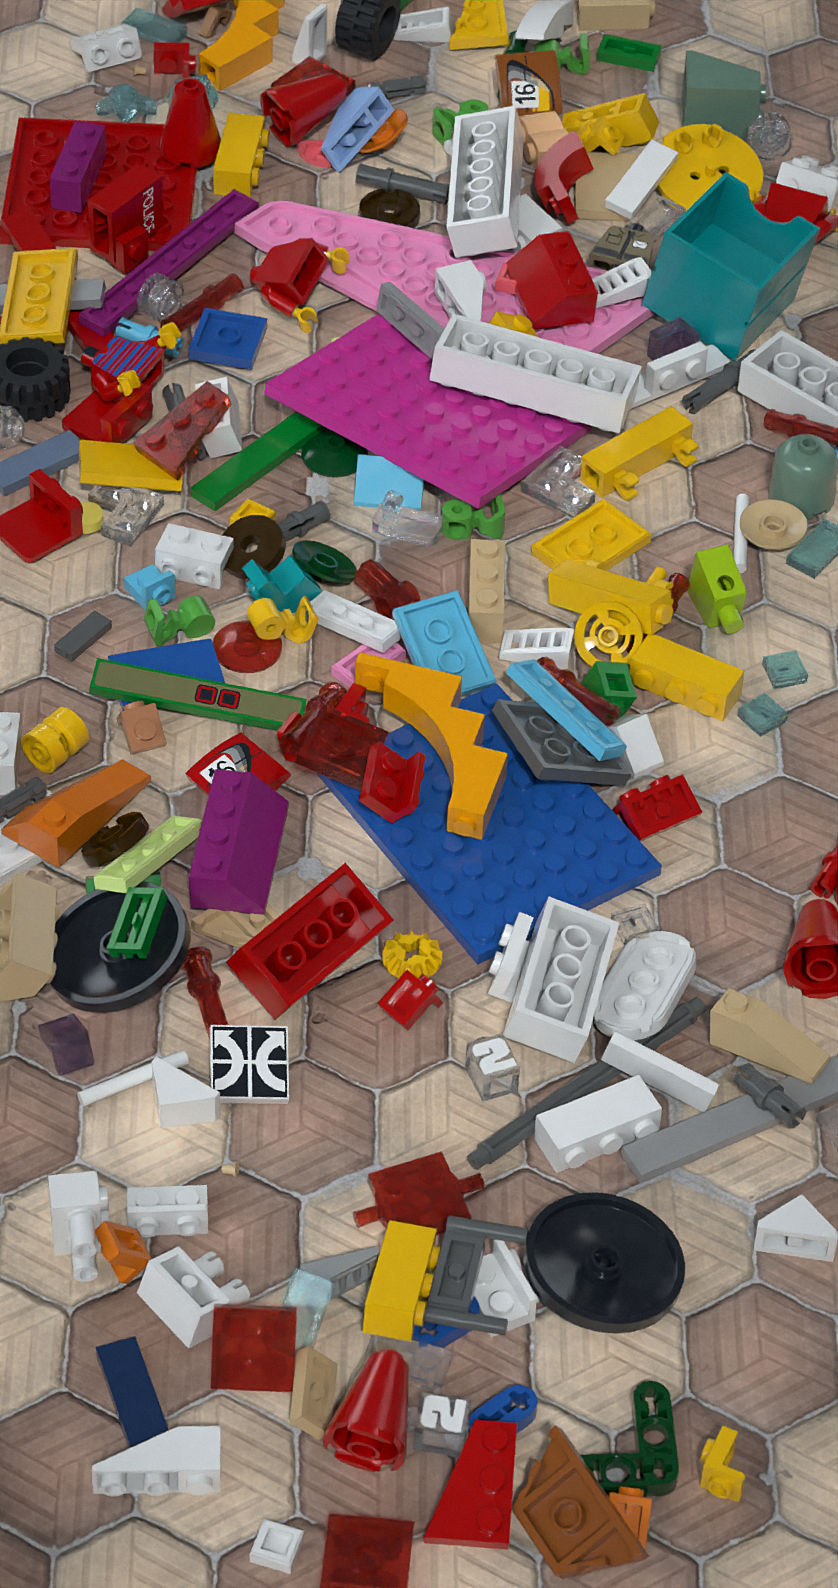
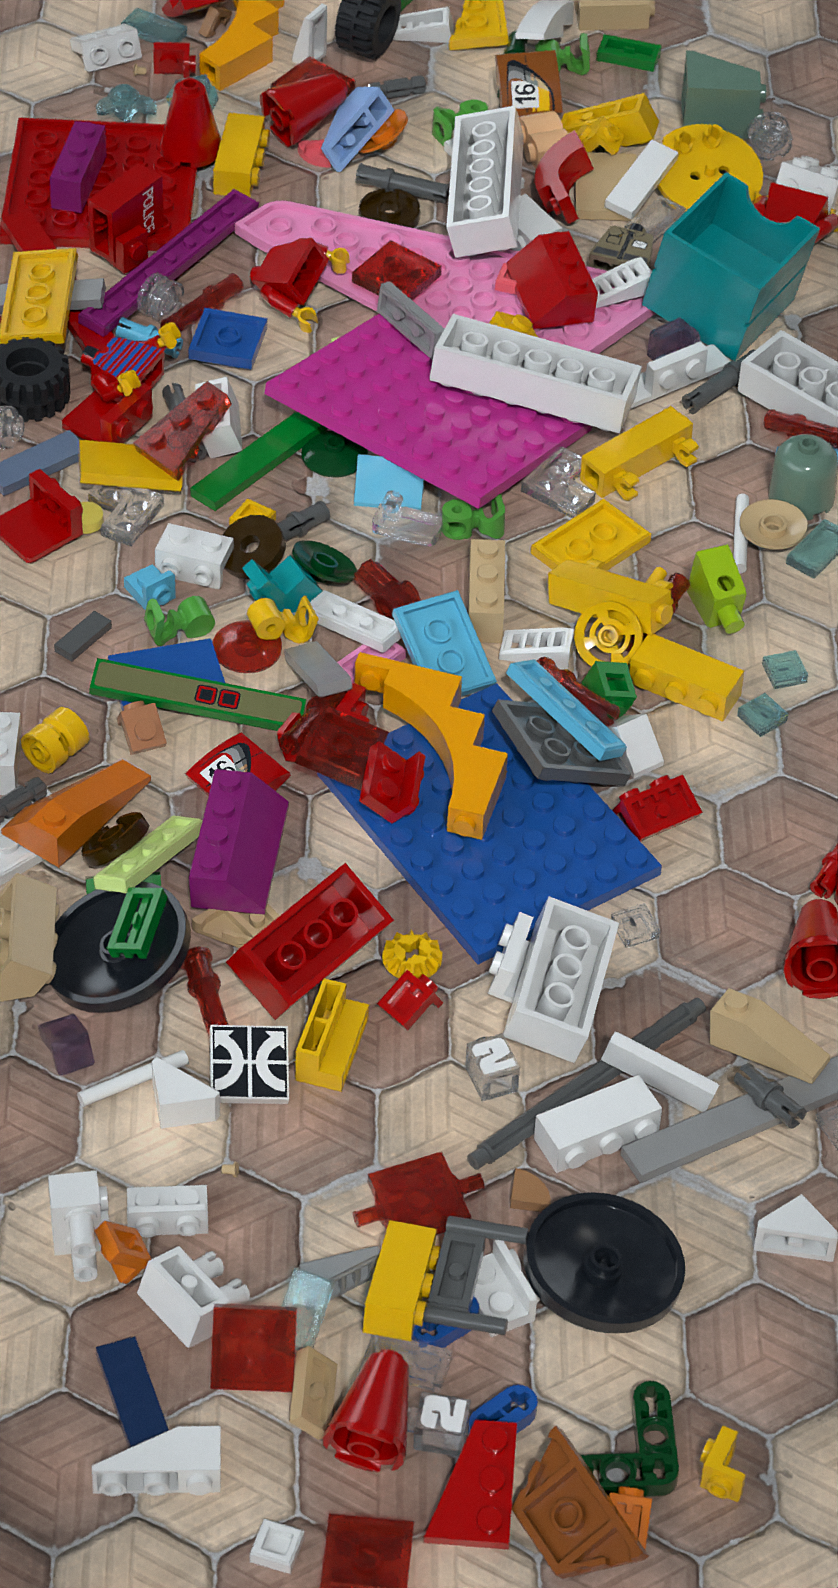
(318, 669): none -> light grey tile
(330, 1037): none -> yellow piece
(397, 265): none -> clear red plate
(461, 289): white slope -> none
(529, 1192): none -> medium nougat tile
(645, 985): white tile -> none

